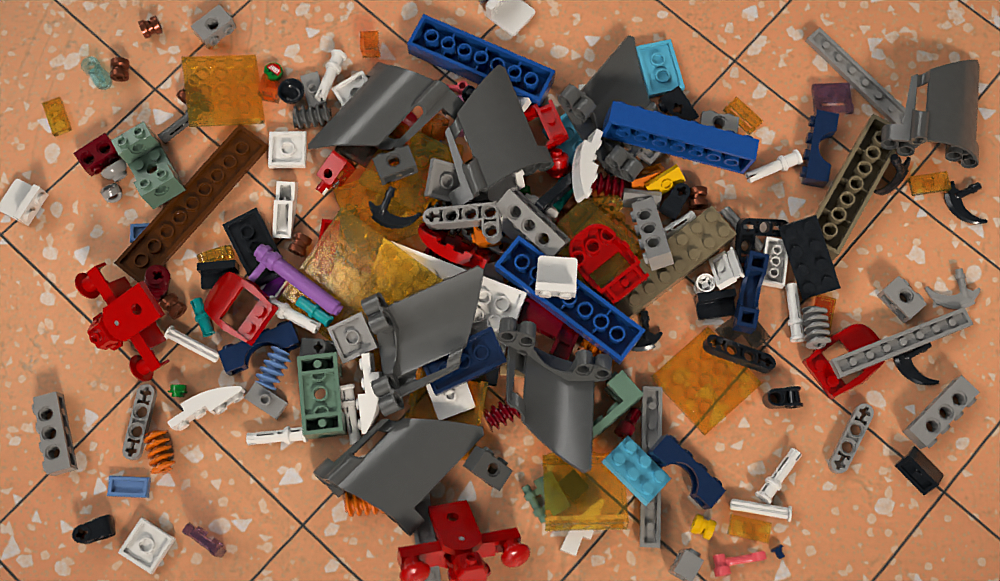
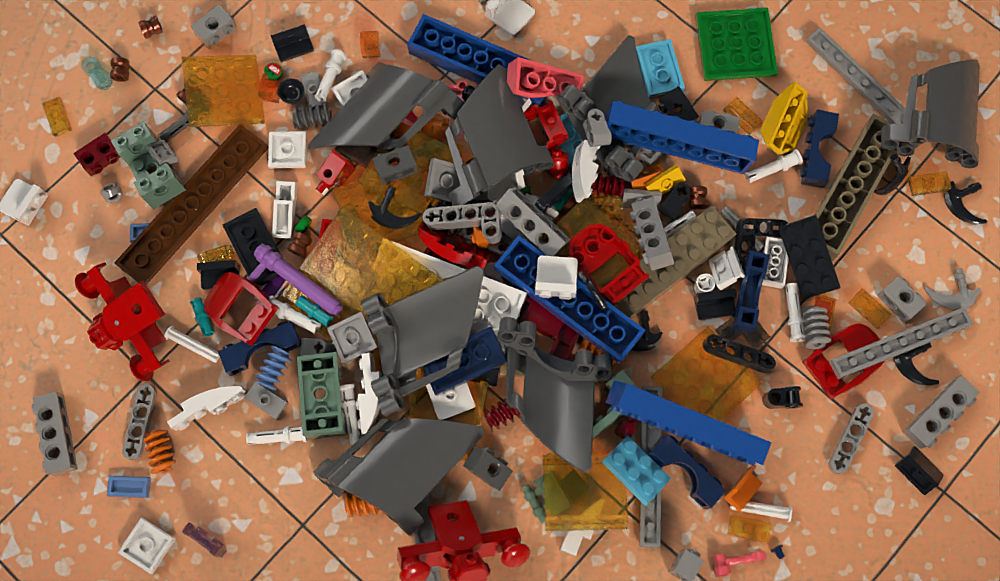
(97, 530): black piece -> none
(115, 171): light grey piece -> none
(157, 280): dark red piece -> none
(162, 153): none -> light grey plate
(173, 306): copper wheel -> none
(177, 390): green plate -> none
(292, 43): none -> black panel
(303, 224): none -> green tile
(539, 80): none -> coral wedge
(597, 129): none -> light grey piece
(599, 300): none -> black piece
(687, 423): none -> blue brick
(703, 526): yellow wheel -> none
(736, 44): none -> green plate
(743, 489): none -> orange panel
(773, 483): white pin -> none
(786, 119): none -> yellow wedge
(832, 94): plate -> none
(869, 308): none -> clear yellow plate

